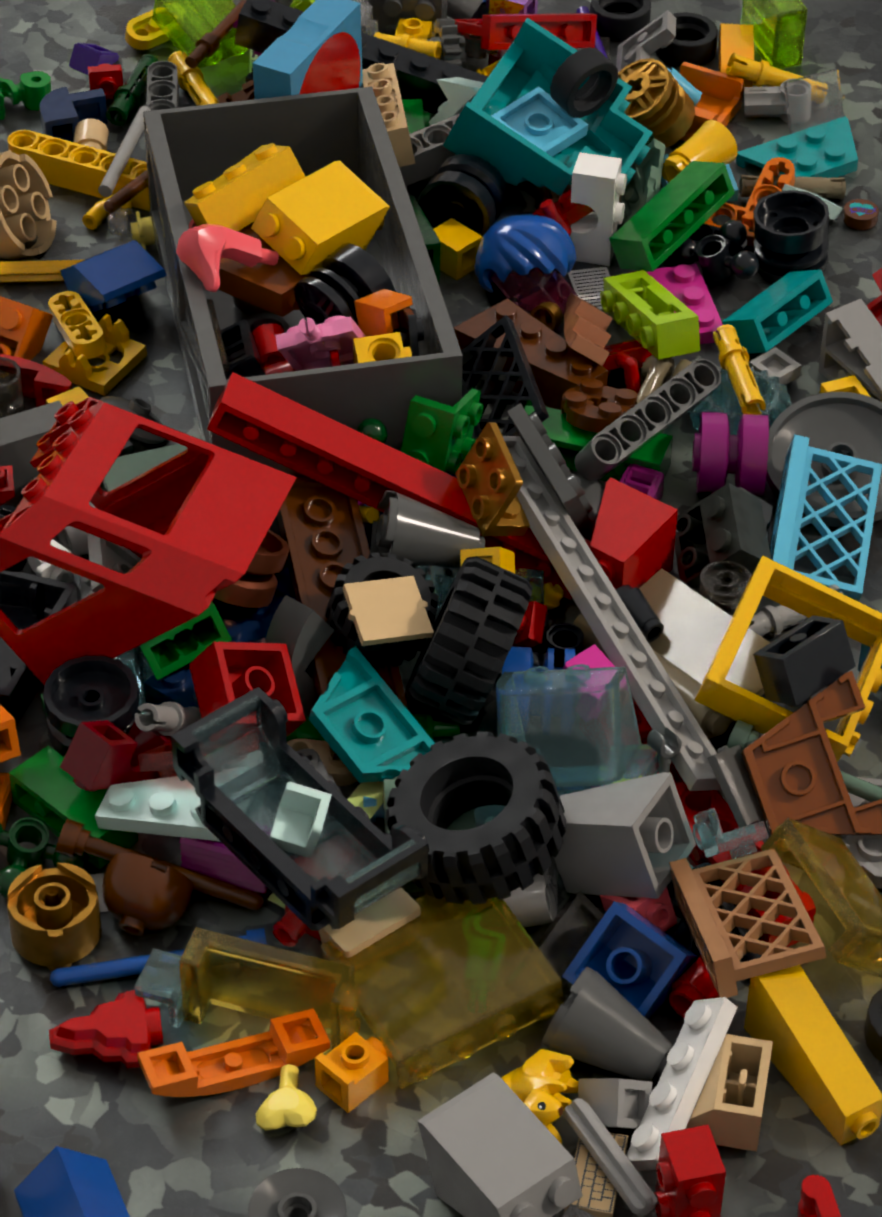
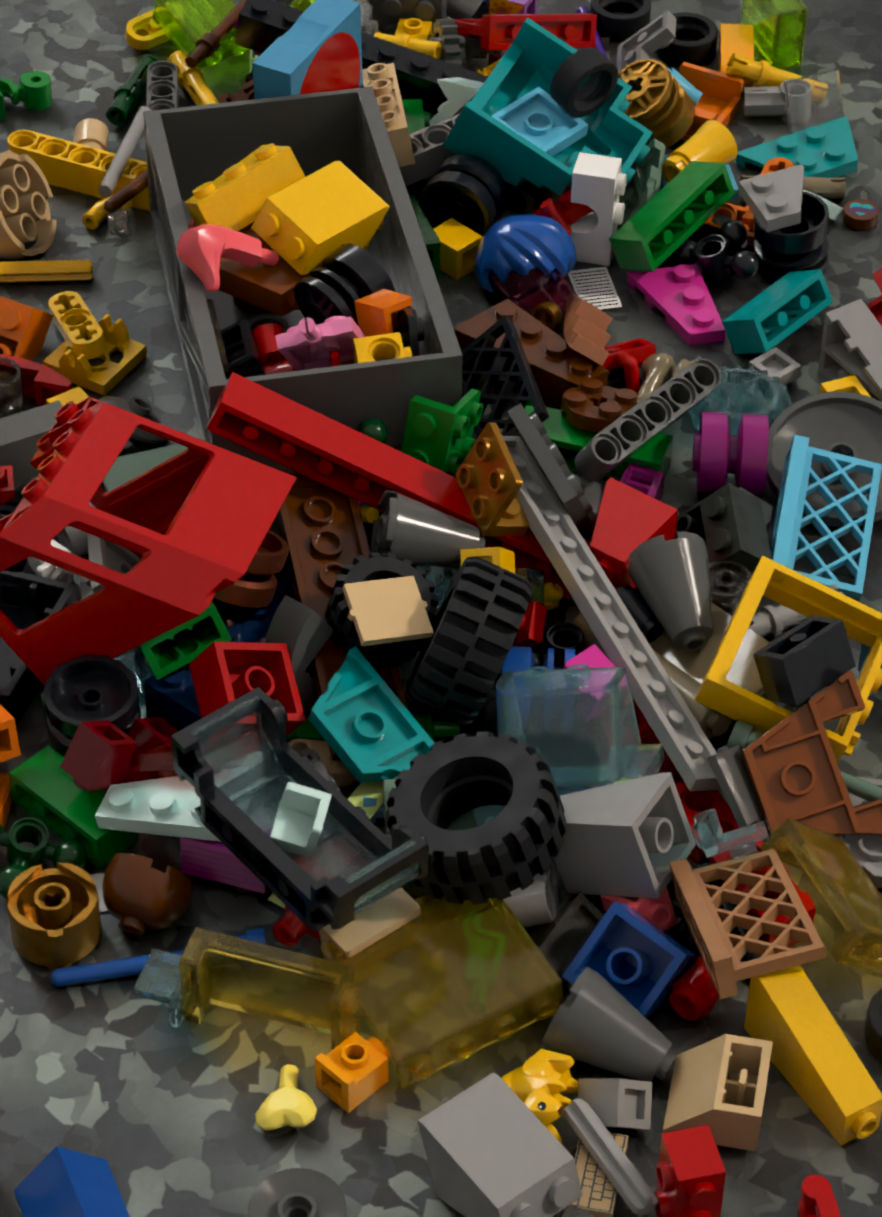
(63, 111): dark blue brick -> none
(77, 840): reddish brown piece -> none
(88, 55): dark purple slope -> none
(106, 77): red bracket -> none
(111, 1031): red rock -> none
(113, 276): blue slope -> none
(143, 230): light yellow plate -> none
(166, 717): light grey pin -> none
(234, 1063): orange slope -> none
(648, 314): lime brick -> none
(665, 746): dark grey hand -> none
(676, 586): none -> dark grey cone
(682, 1078): white plate -> none
(735, 360): yellow pin -> none
(775, 197): none -> light grey wing

